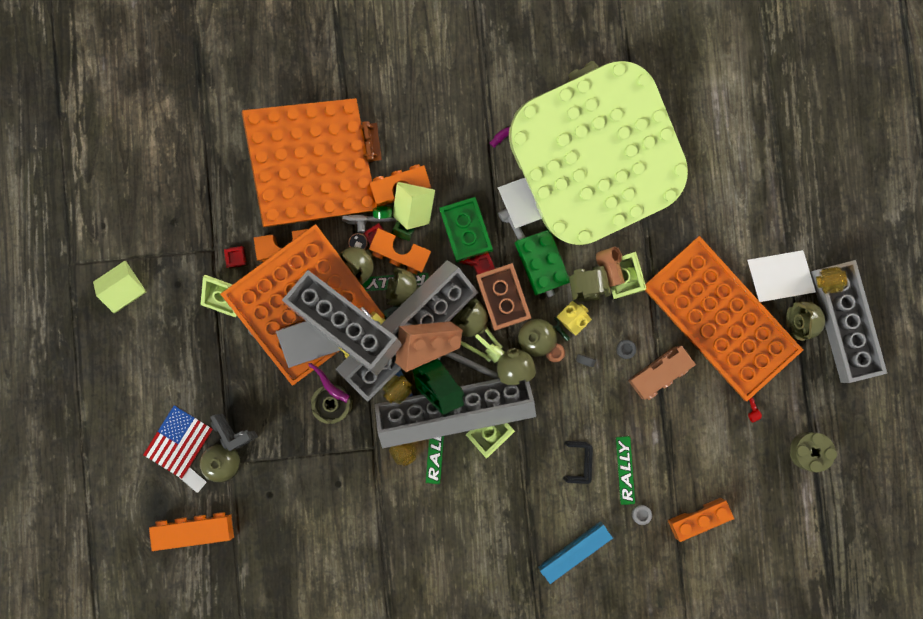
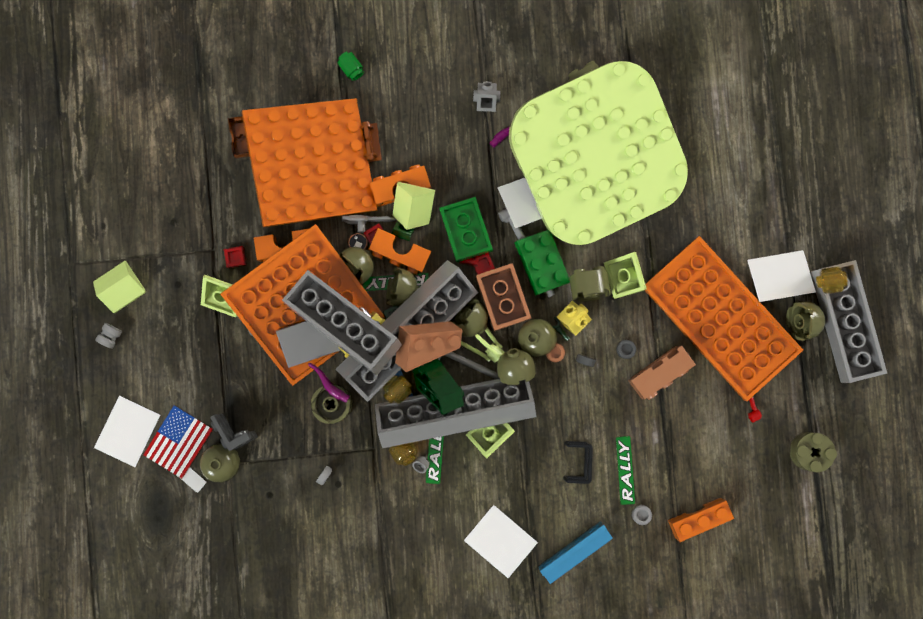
(108, 335): none -> light grey wheel
(127, 431): none -> white sticker
(191, 532): orange brick -> none
(238, 135): none -> dark orange piece
(324, 475): none -> light grey tile
(350, 66): none -> green brick
(382, 212): green tile -> none
(421, 464): none -> light grey hinge
(486, 96): none -> light grey brick
(500, 541): none -> white sticker
(611, 259): nougat piece -> none

